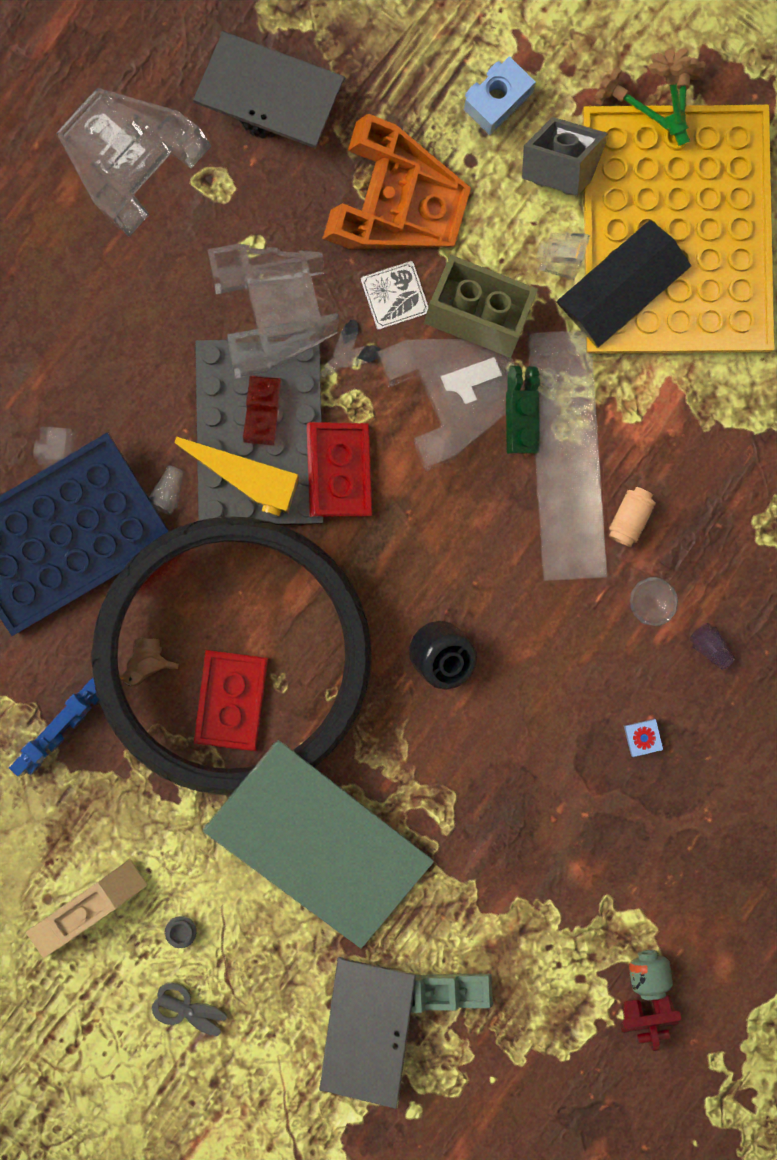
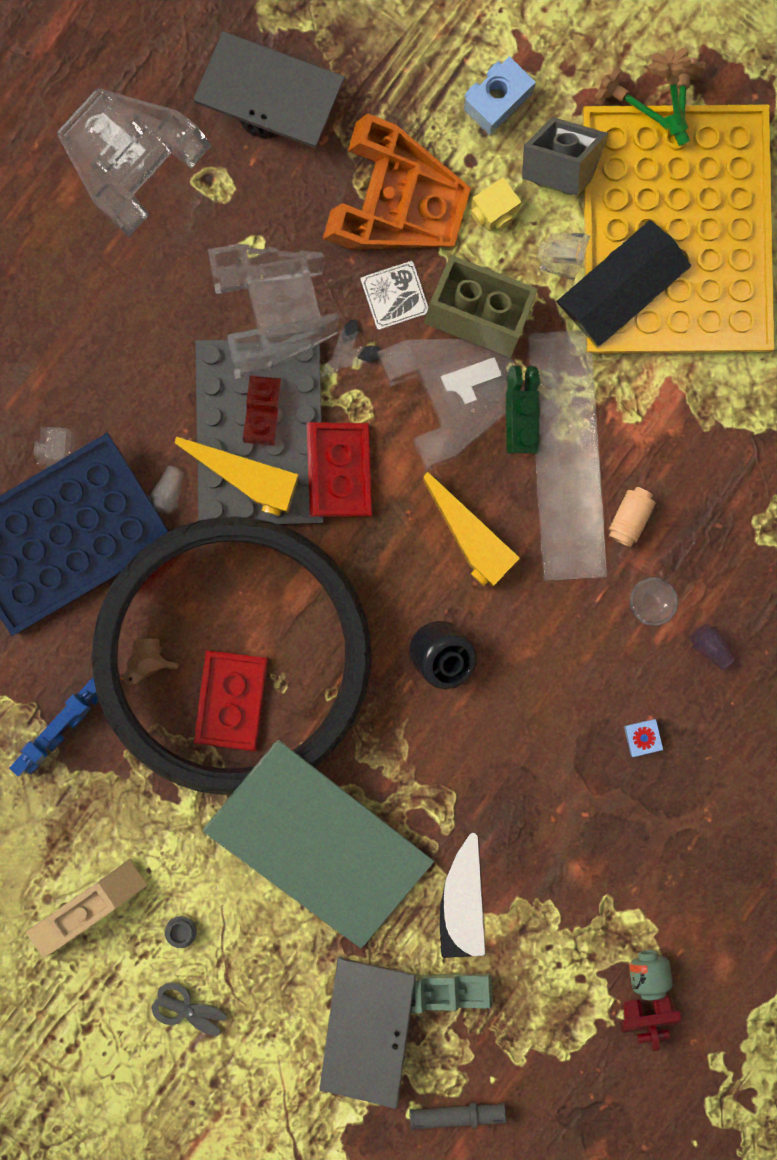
(458, 1116): none -> dark grey pin
(462, 905): none -> white sticker
(479, 545): none -> yellow slope
(495, 205): none -> light yellow brick

